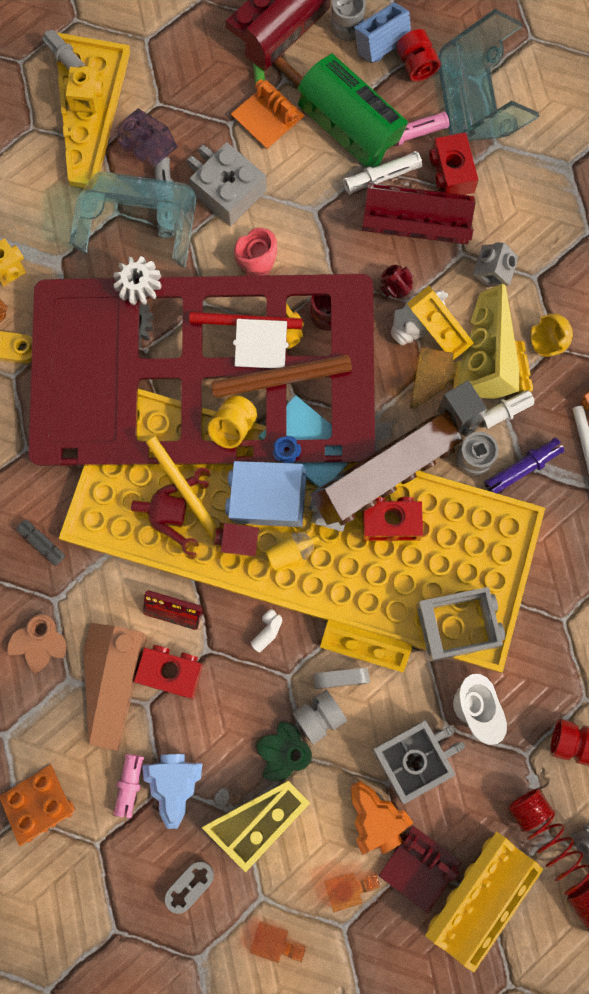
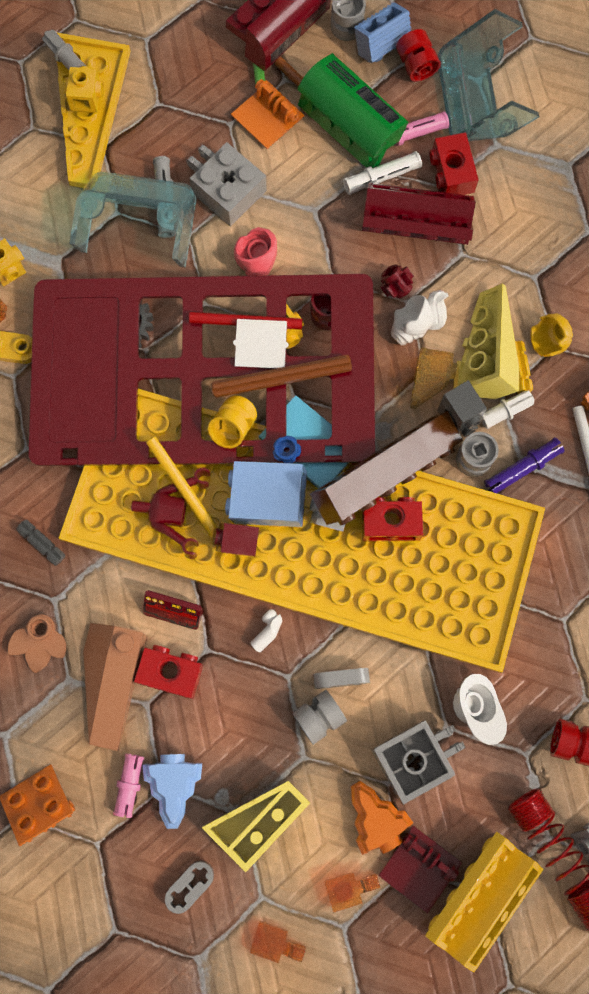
(127, 284): white gear -> none
(145, 137): brick -> none
(279, 750): dark green plate -> none
(291, 550): yellow piece -> none
(366, 645): yellow plate -> none
(440, 322): yellow plate -> none
(488, 606): light grey window -> none
(495, 264): light grey brick -> none

